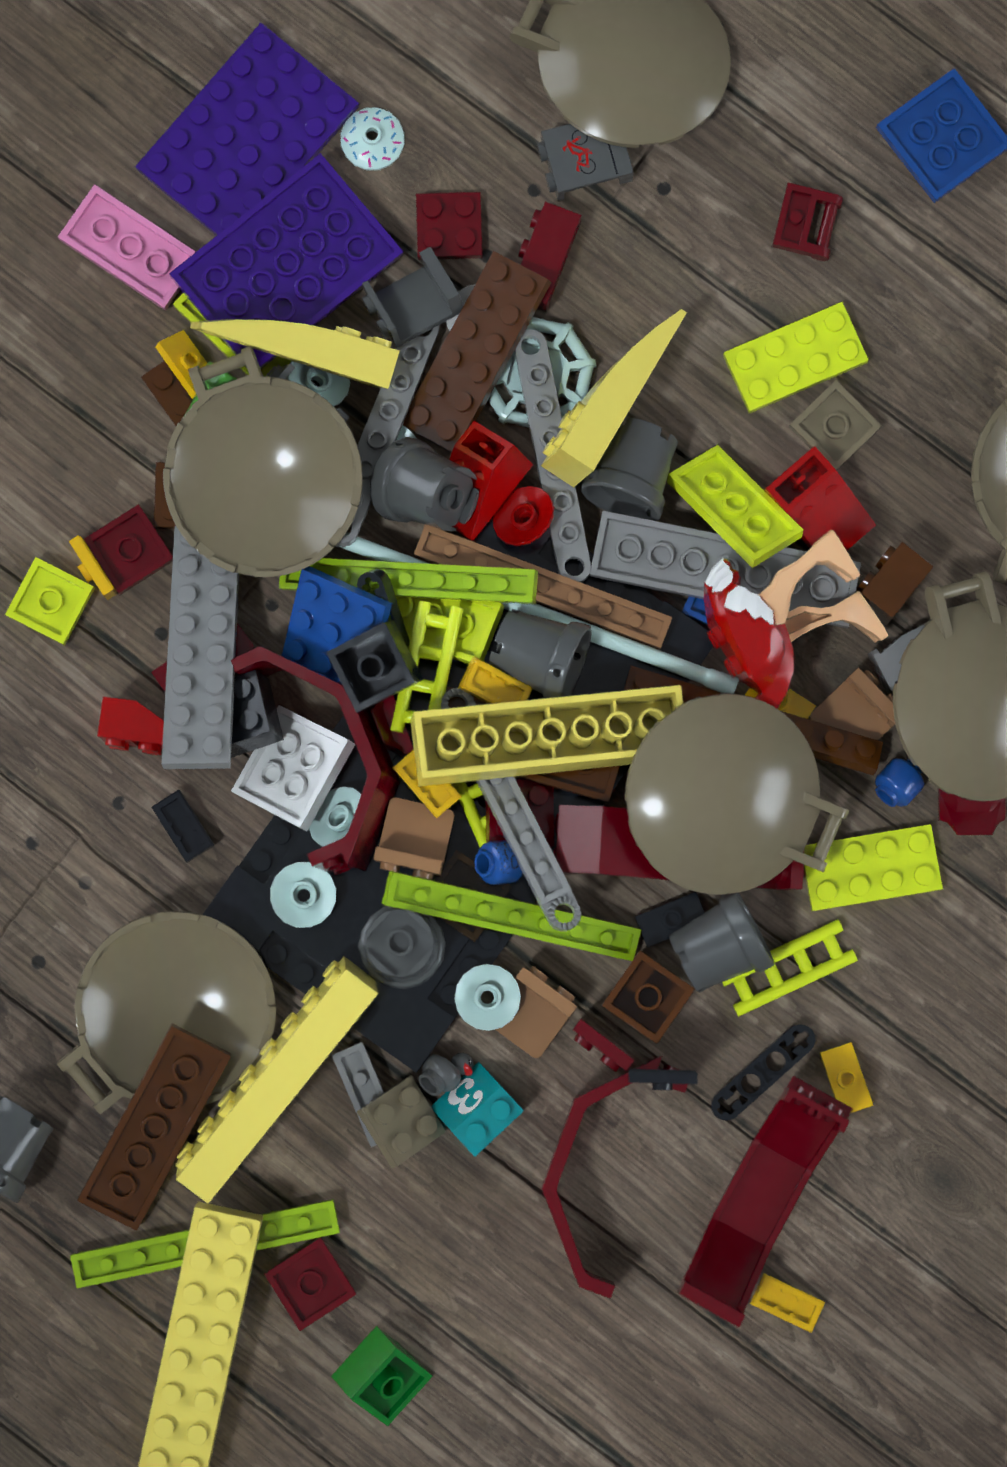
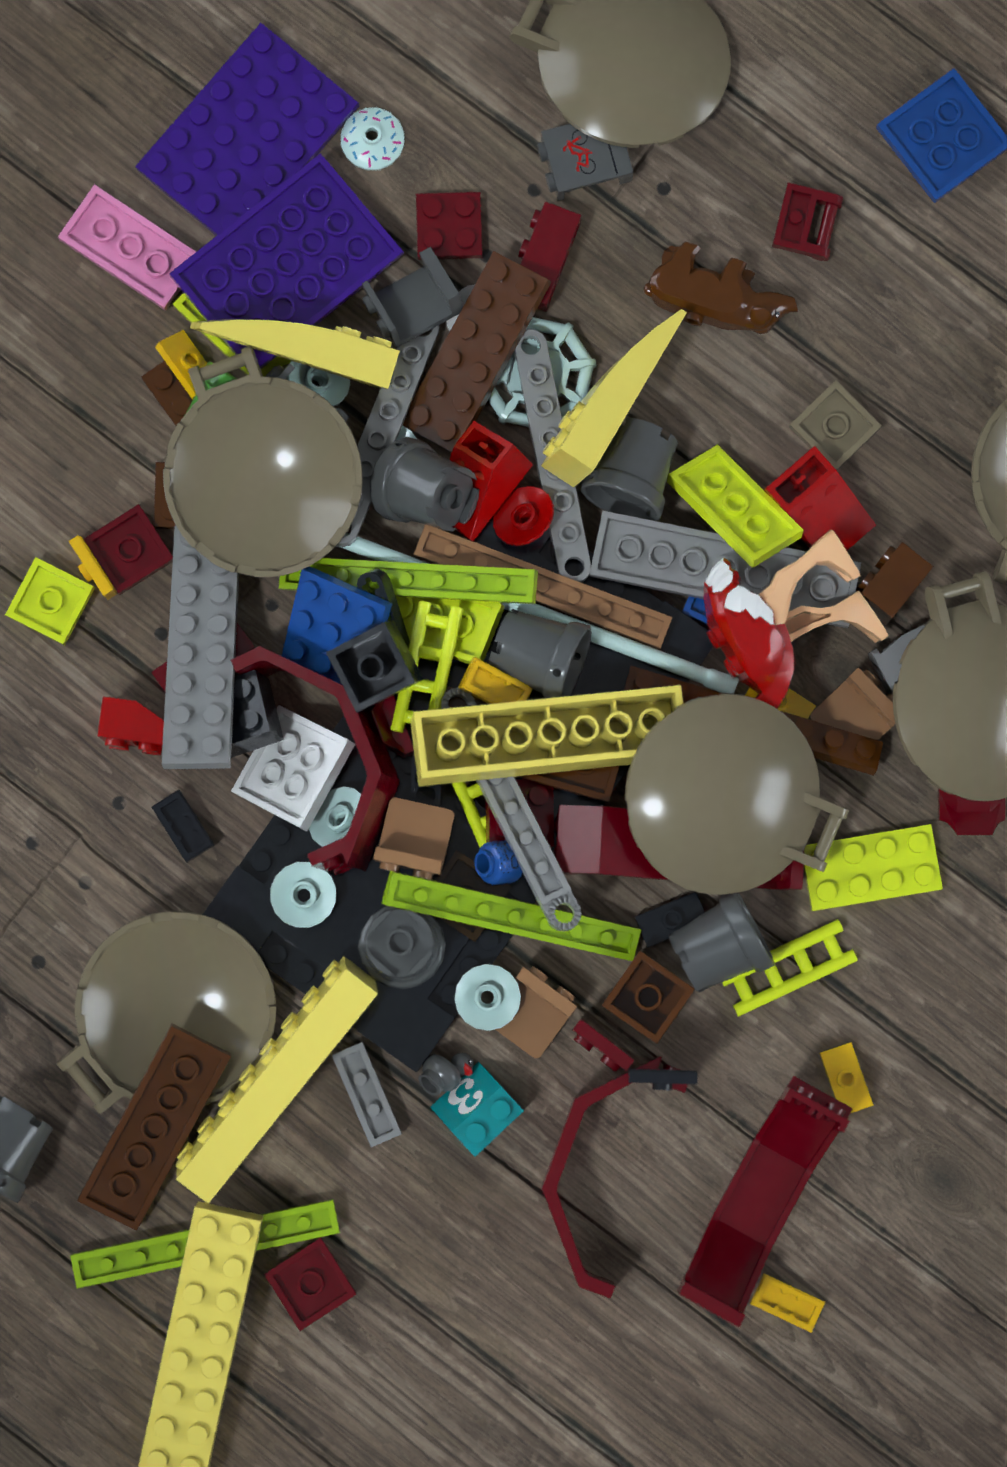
(381, 1376): green slope -> none
(401, 1121): dark tan plate -> none
(435, 797): yellow plate -> none
(713, 297): none -> reddish brown animal
(765, 1075): black beam -> none
(795, 357): neon yellow plate -> none
(899, 782): blue head -> none

